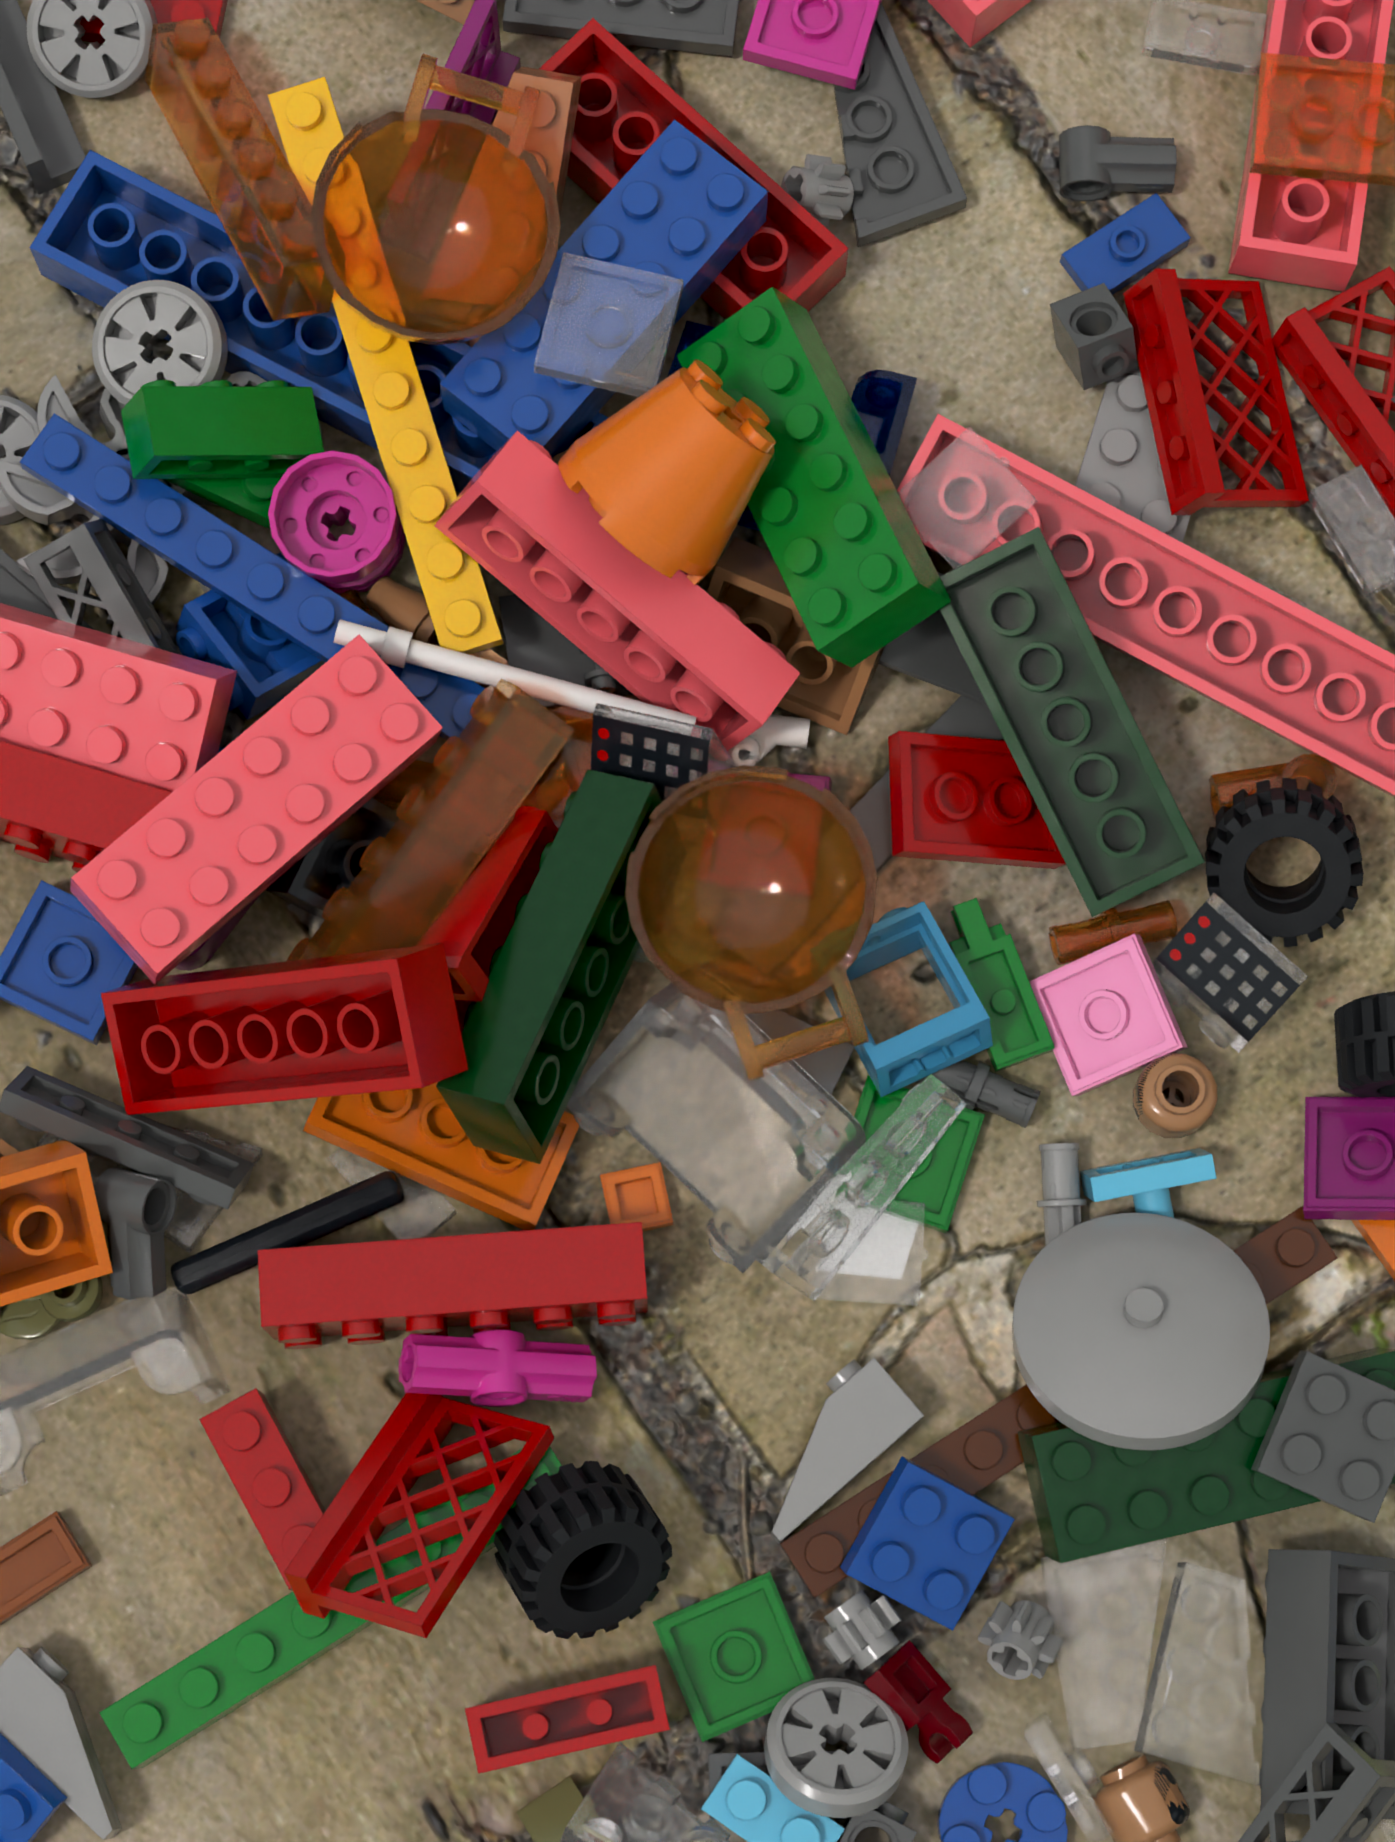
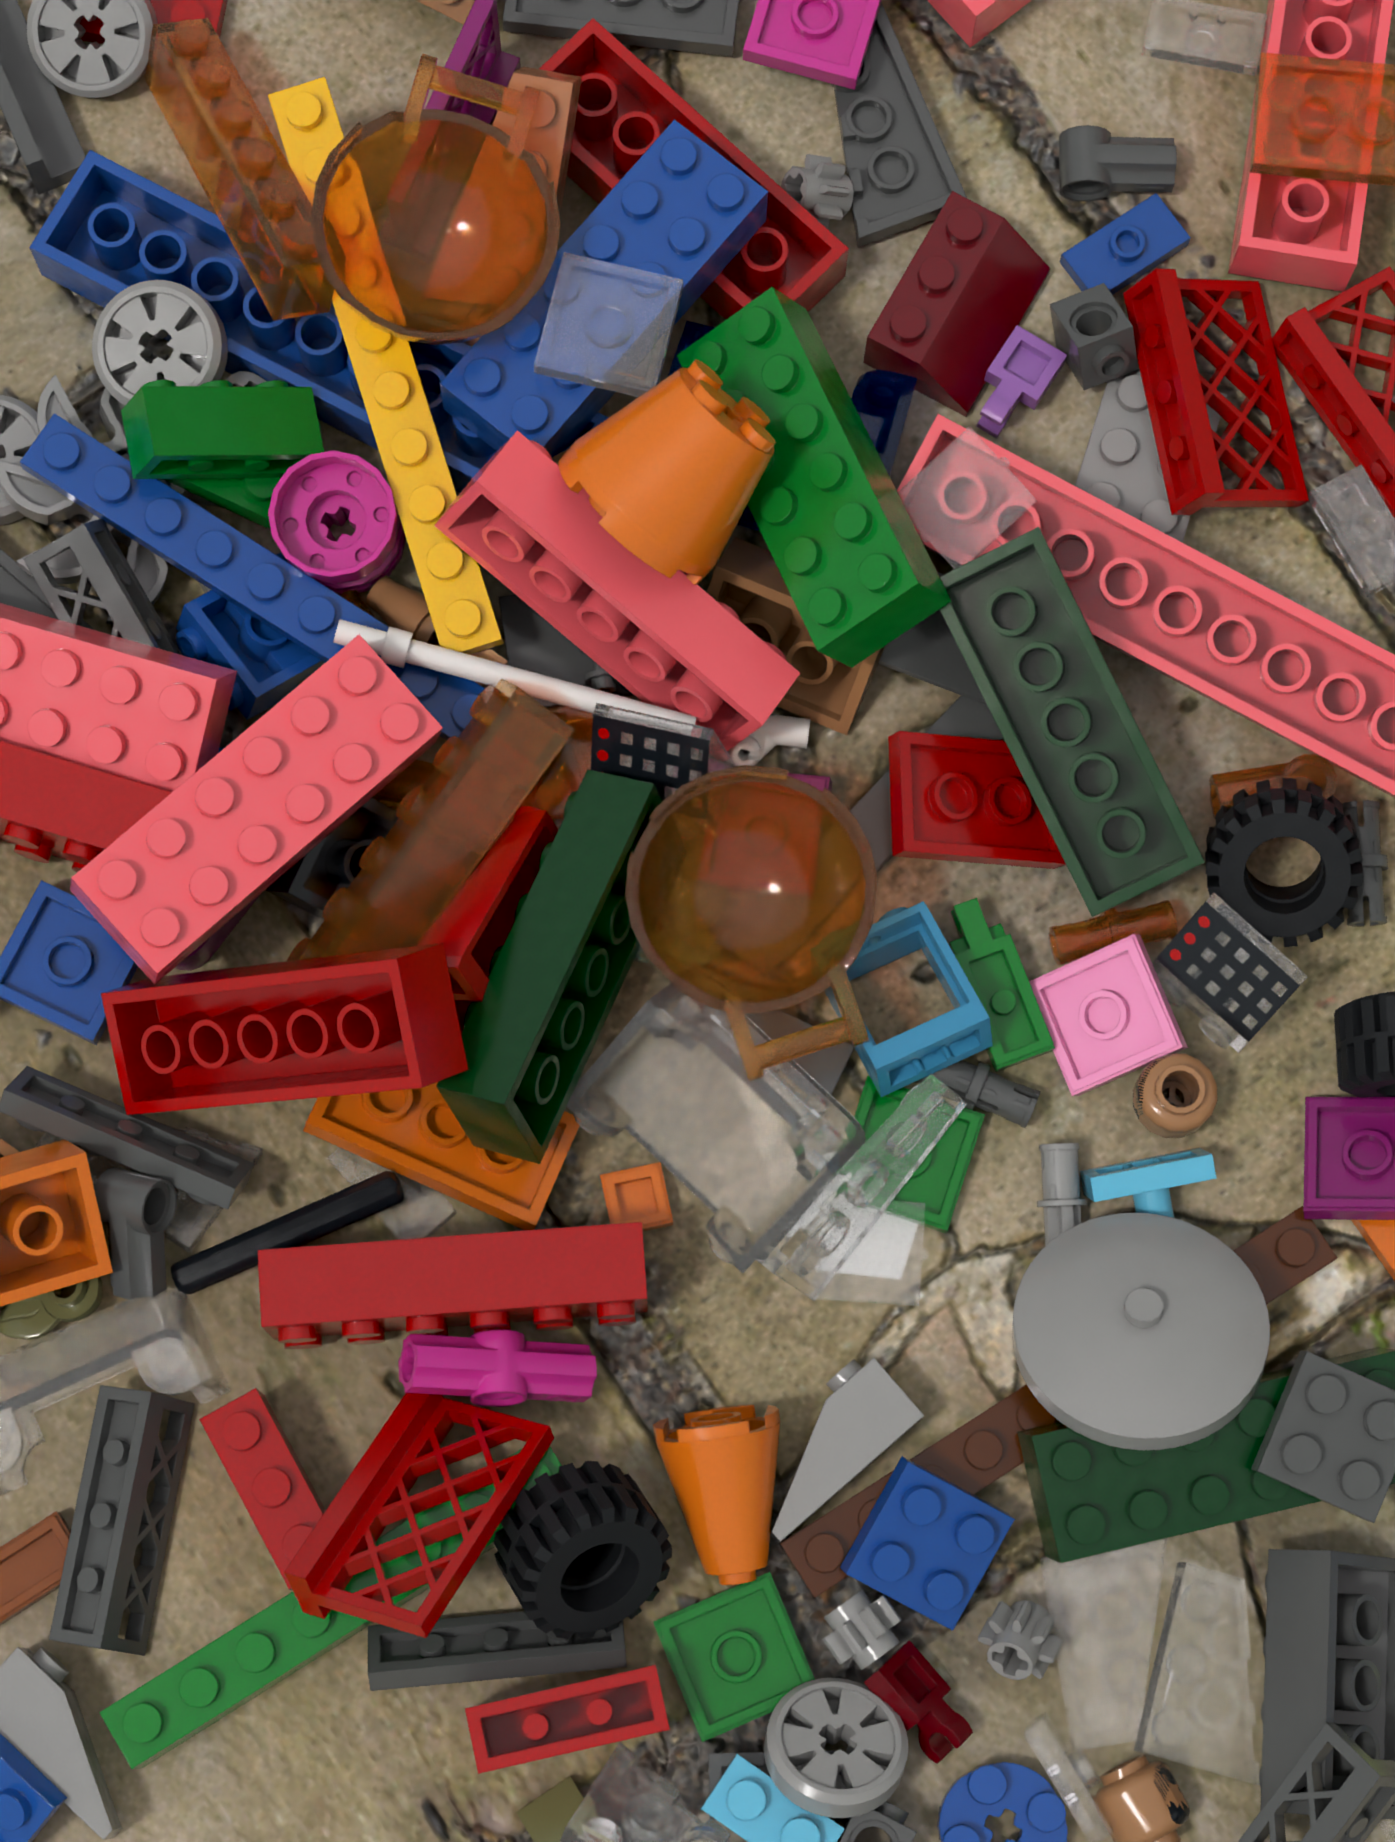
(115, 1518): none -> dark grey fence
(485, 1650): none -> dark grey plate
(725, 1485): none -> orange cone
(957, 304): none -> dark red slope
(1019, 373): none -> medium lavender plate
(1372, 863): none -> dark grey pin

